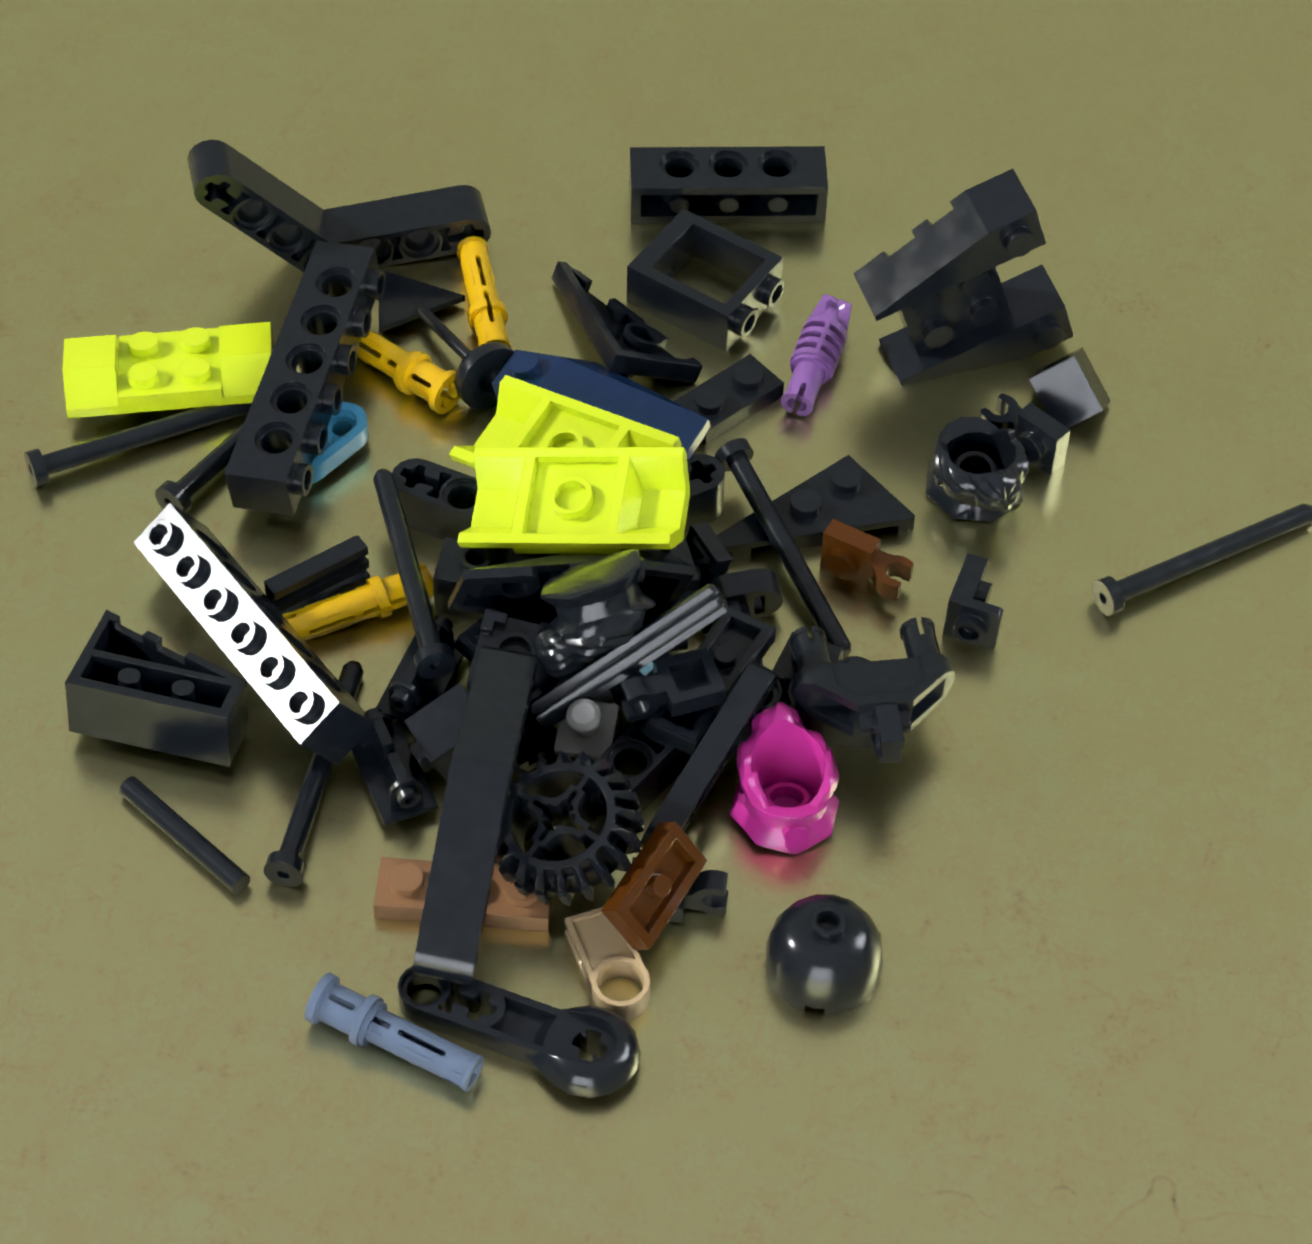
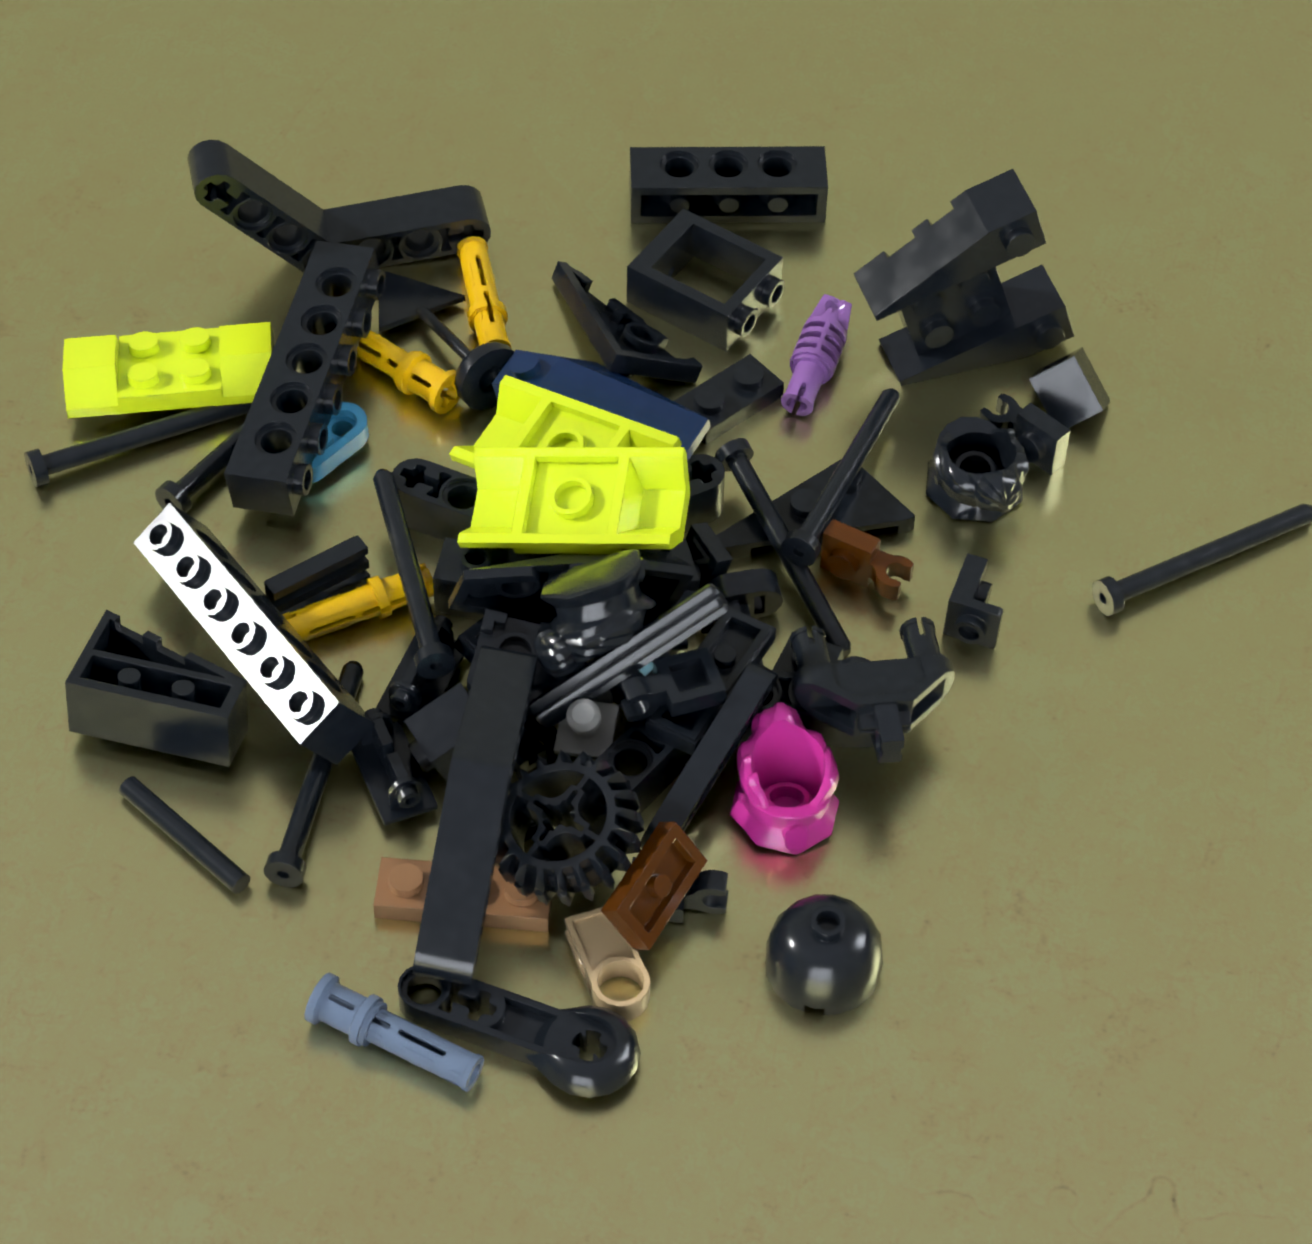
(803, 544): none -> black bar

